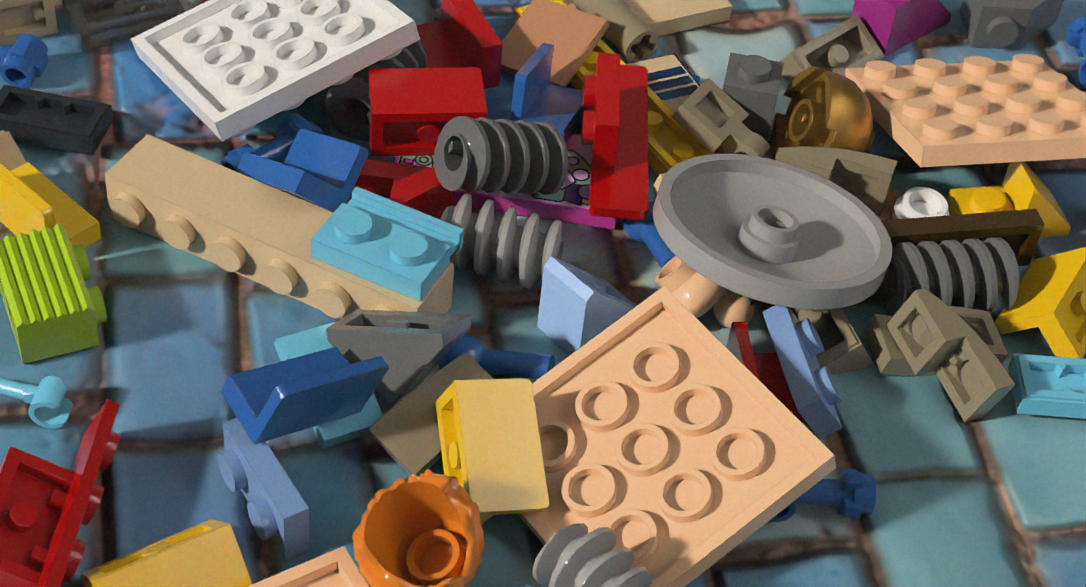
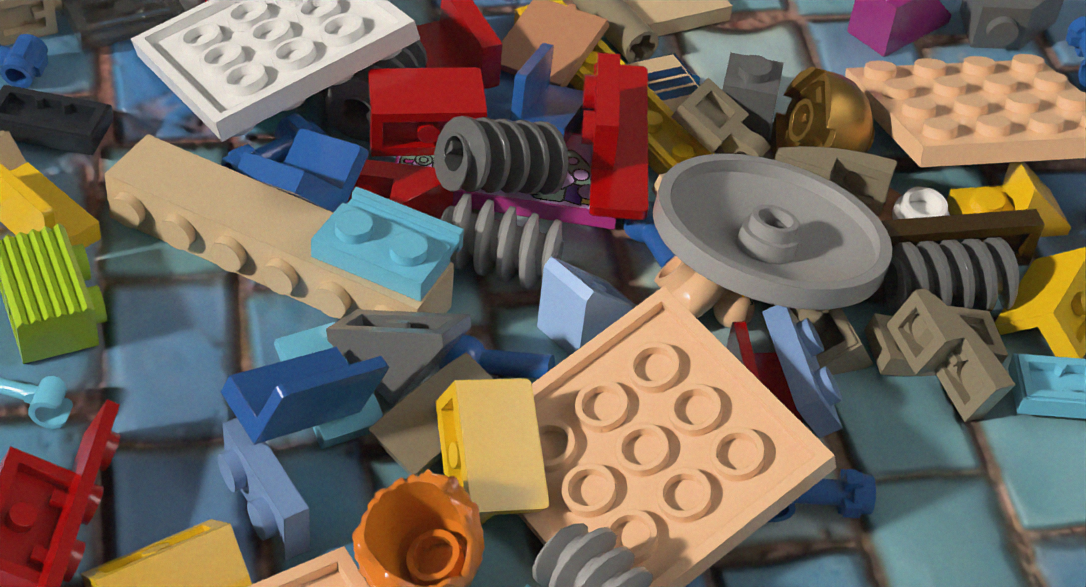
(835, 50): dark tan slope -> none

